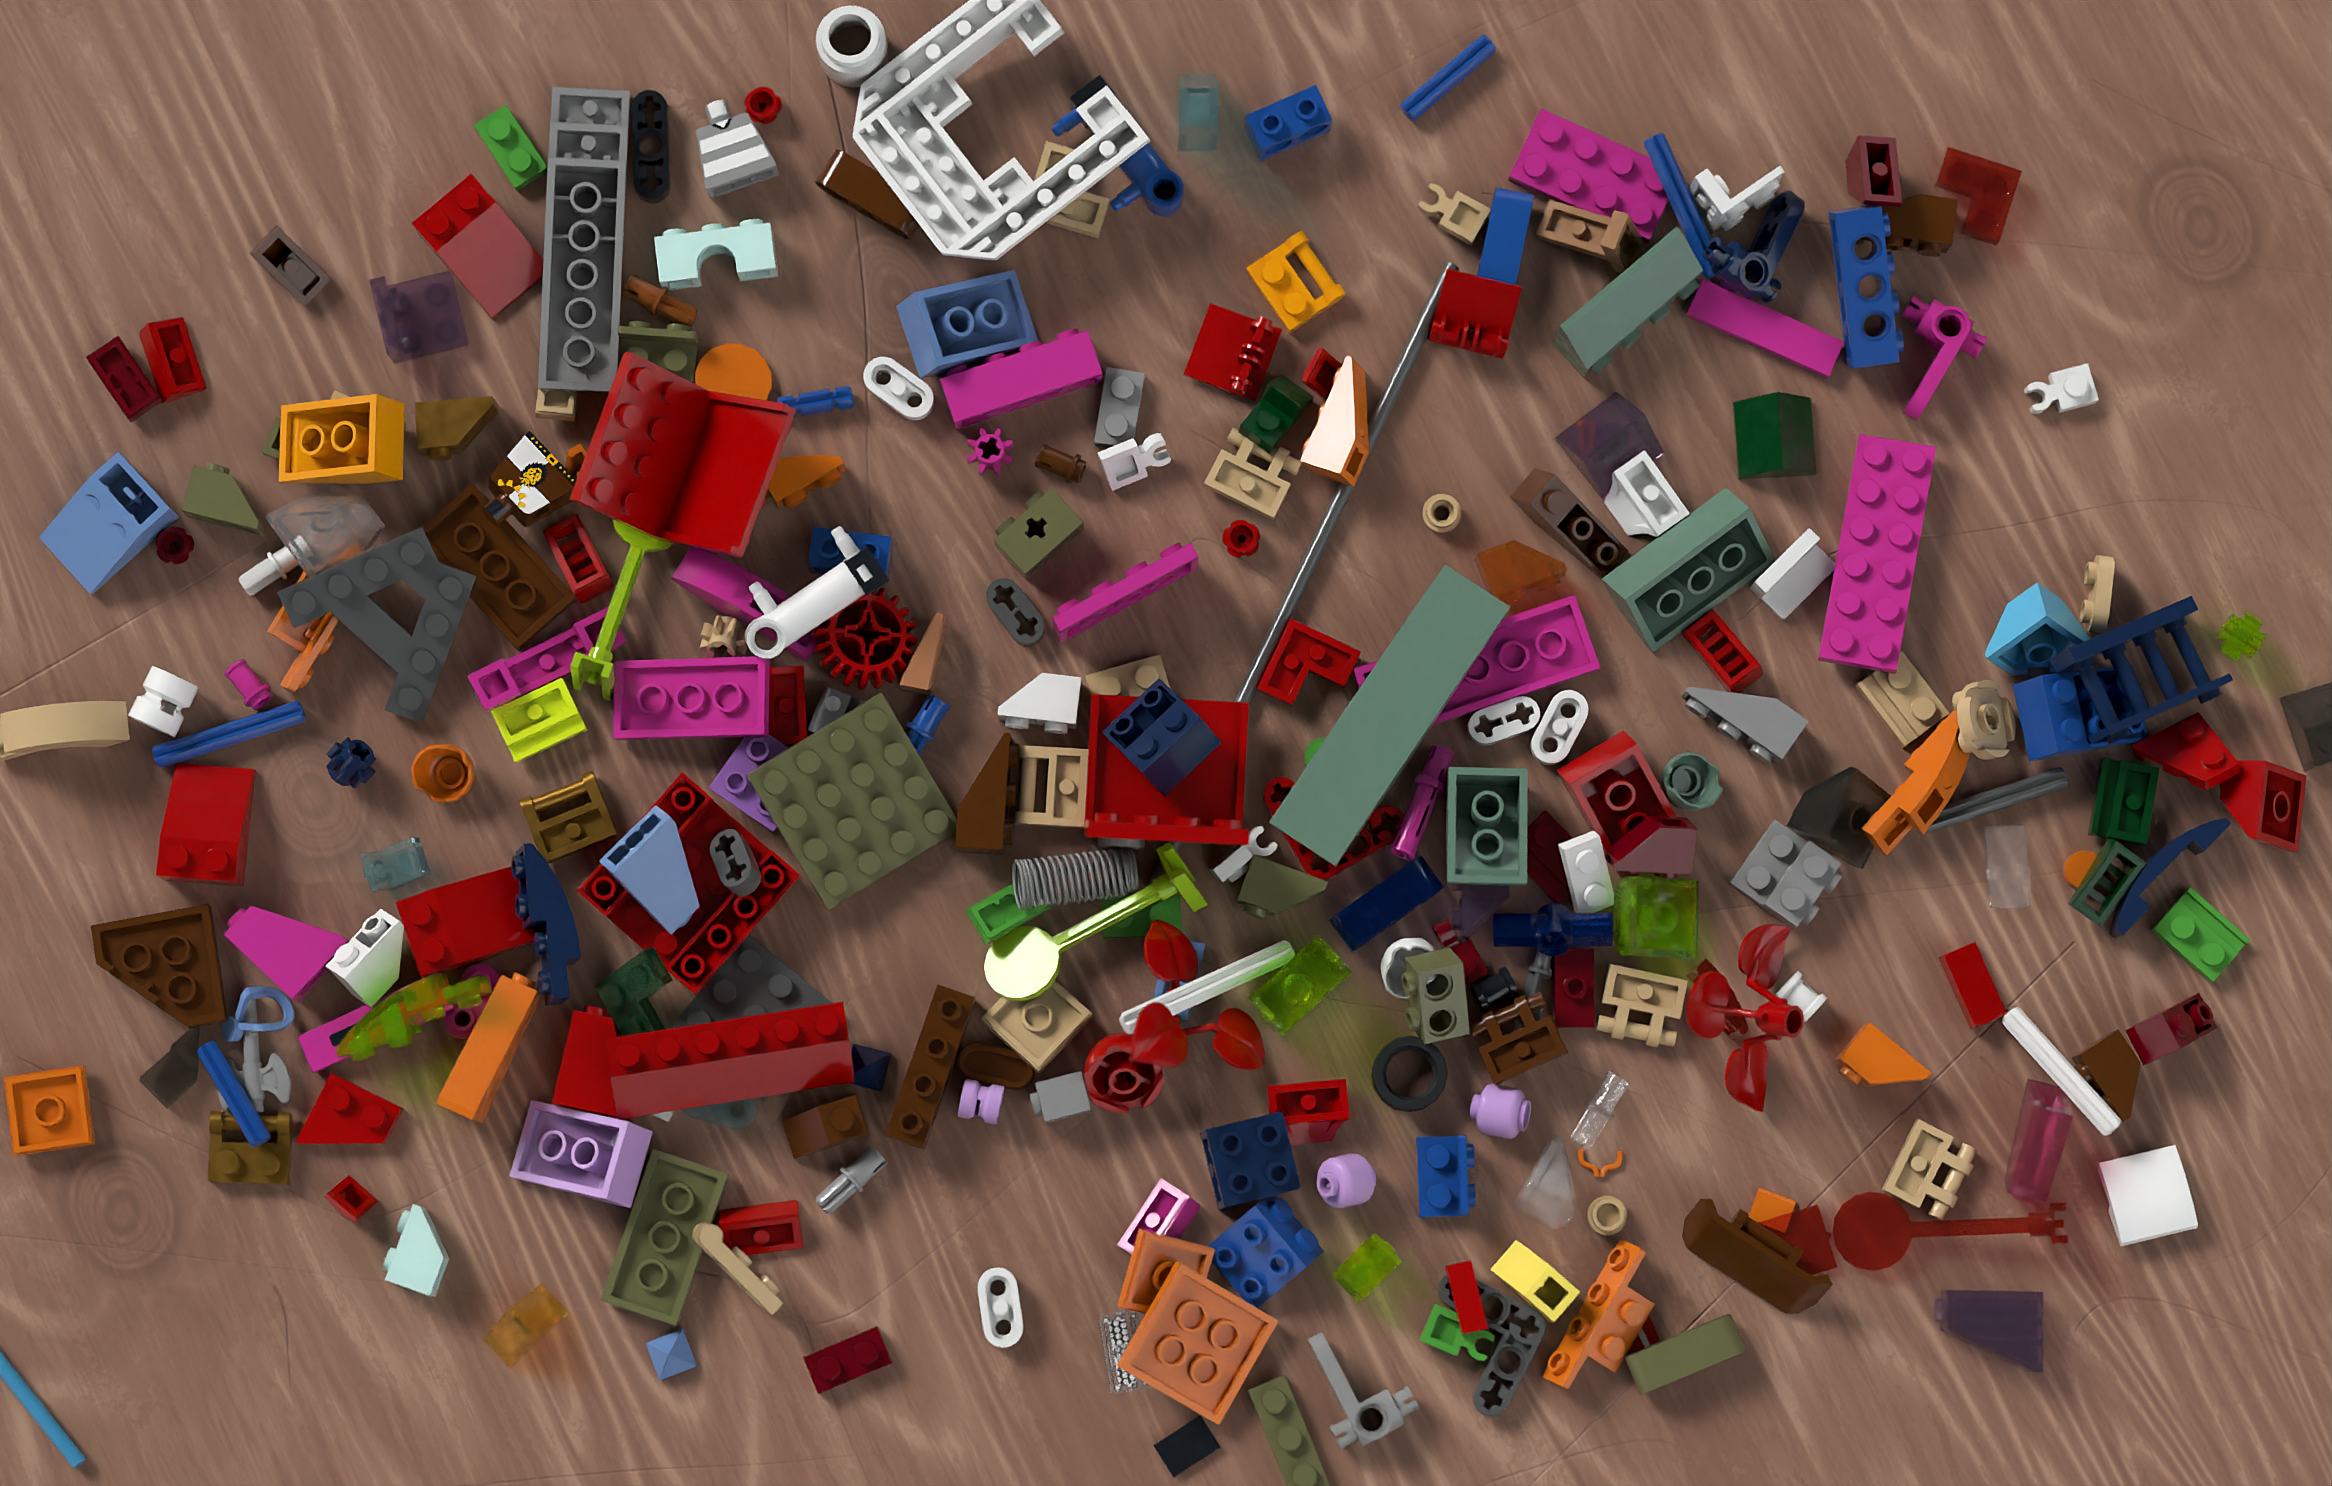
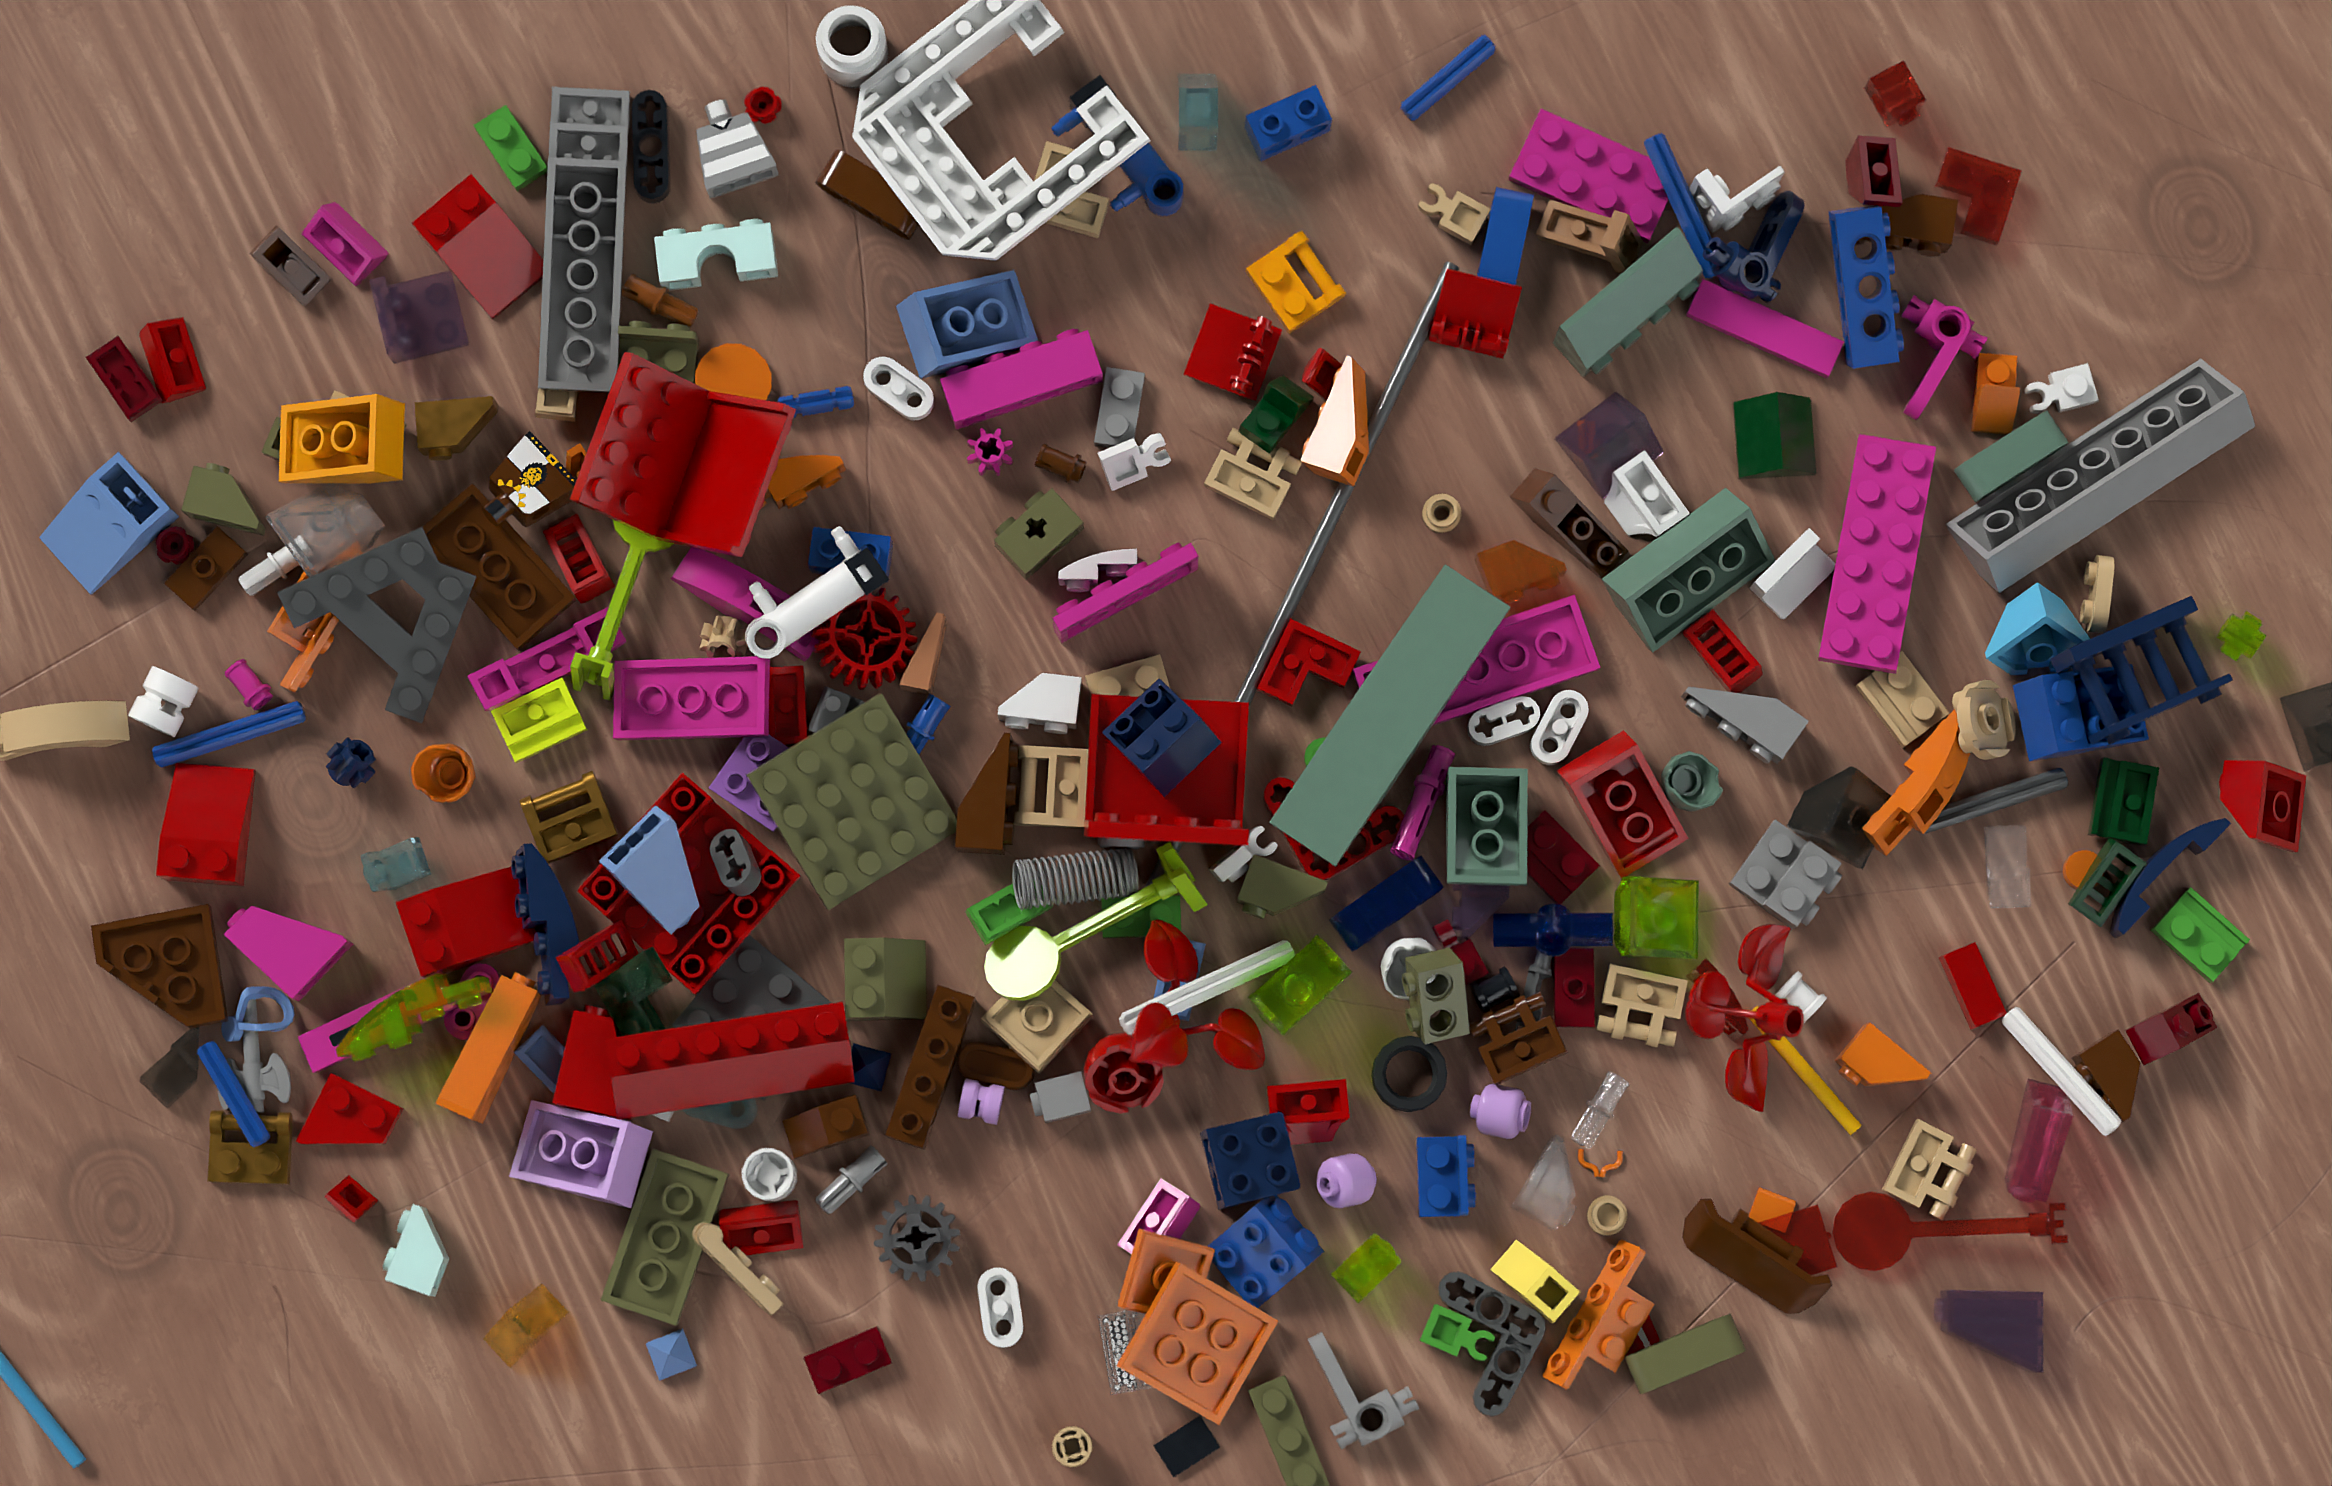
(49, 1110): orange plate -> none
(206, 568): none -> reddish brown plate
(344, 242): none -> dark pink slope
(371, 958): white slope -> none
(543, 1056): none -> medium blue tile
(574, 969): none -> red slope
(769, 1174): none -> white wheel
(885, 979): none -> olive slope
(919, 1256): none -> flat silver gear
(1023, 607): dark grey beam -> none
(1076, 1443): none -> tan wheel
(1084, 572): none -> white slope
(1237, 529): red plate -> none
(1466, 1297): red piece -> none
(1587, 873): white plate -> none
(1655, 846): dark red slope -> none
(1814, 1082): none -> yellow bar
(1895, 95): none -> clear red brick
(1995, 393): none -> orange slope
(2011, 456): none -> sand green beam
(2101, 474): none -> light grey slope
(2148, 1195): white slope -> none
(2191, 752): red wing -> none

